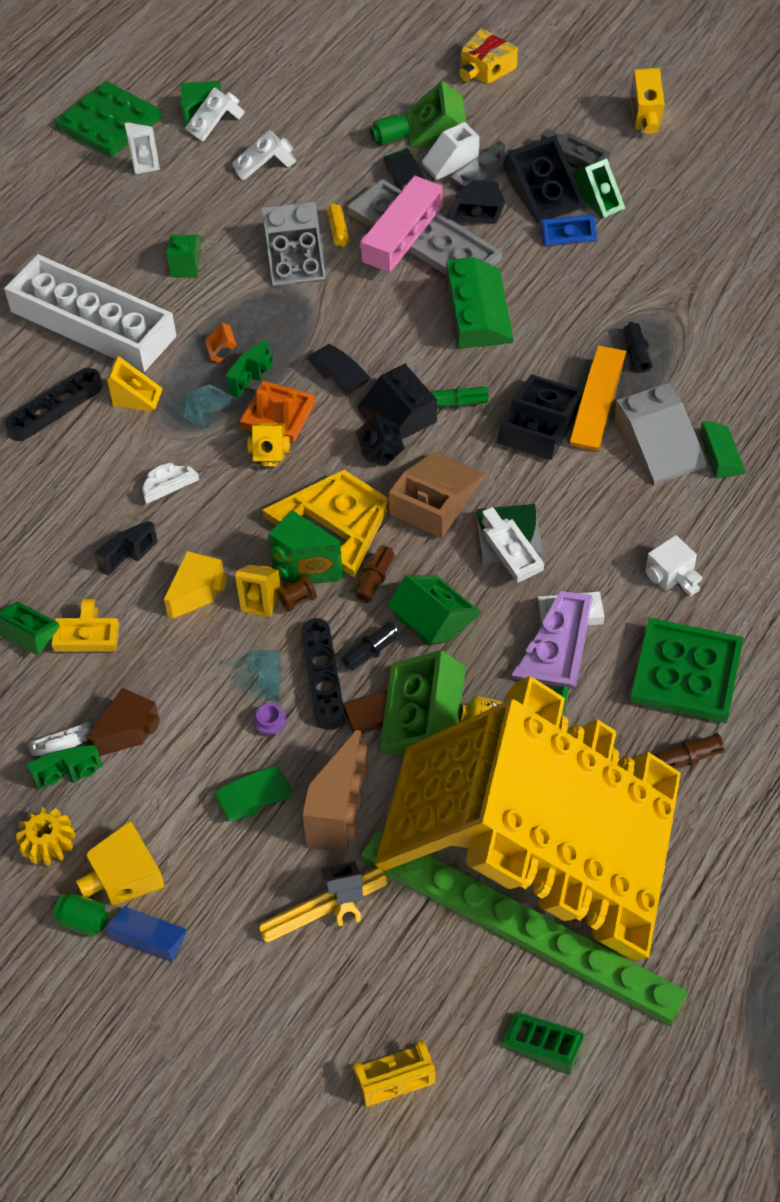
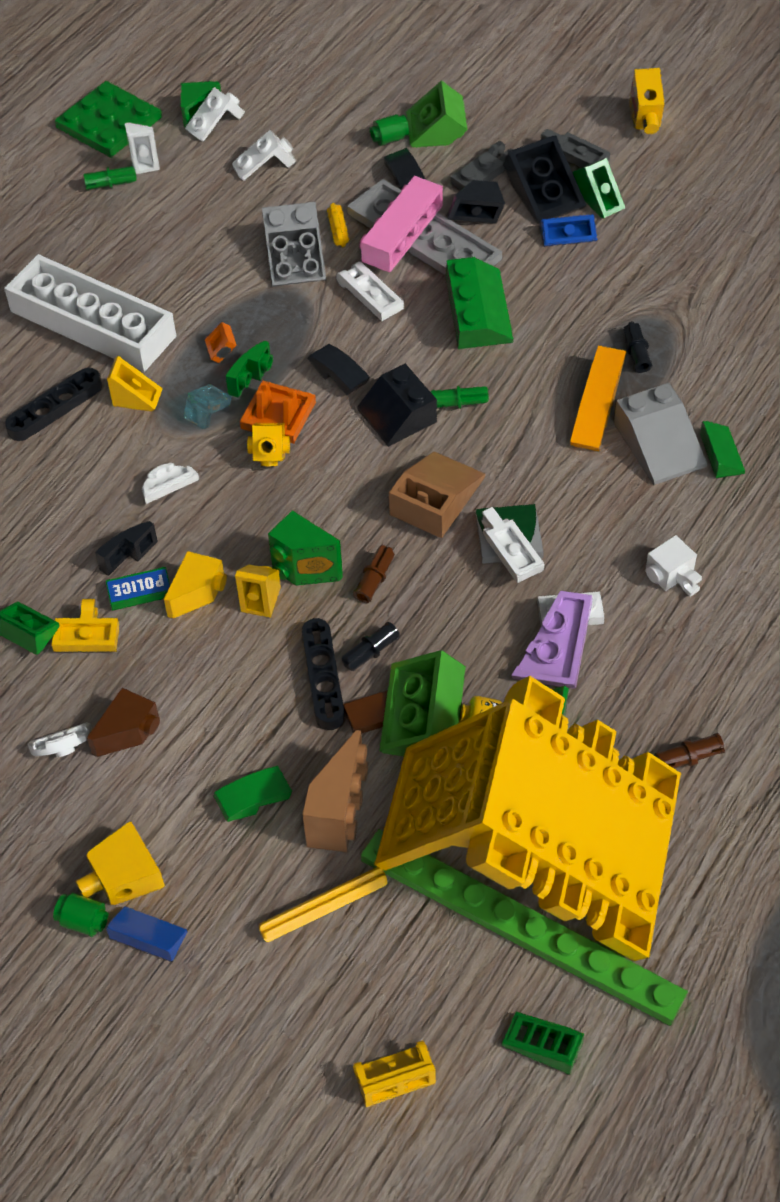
(45, 836): yellow gear -> none
(75, 761): green slope -> none
(109, 177): none -> green axle
(138, 588): none -> tile
(184, 255): green slope -> none
(269, 667): clear light blue bracket -> none
(269, 719): medium lavender plate -> none
(296, 593): reddish brown bush -> none
(342, 506): yellow wing -> none
(346, 885): black piece -> none
(370, 291): none -> white plate
(380, 440): black brick -> none
(432, 608): green slope -> none
(452, 151): white slope -> none
(487, 58): yellow torso -> none
(540, 417): black slope -> none
(687, 670): green plate -> none

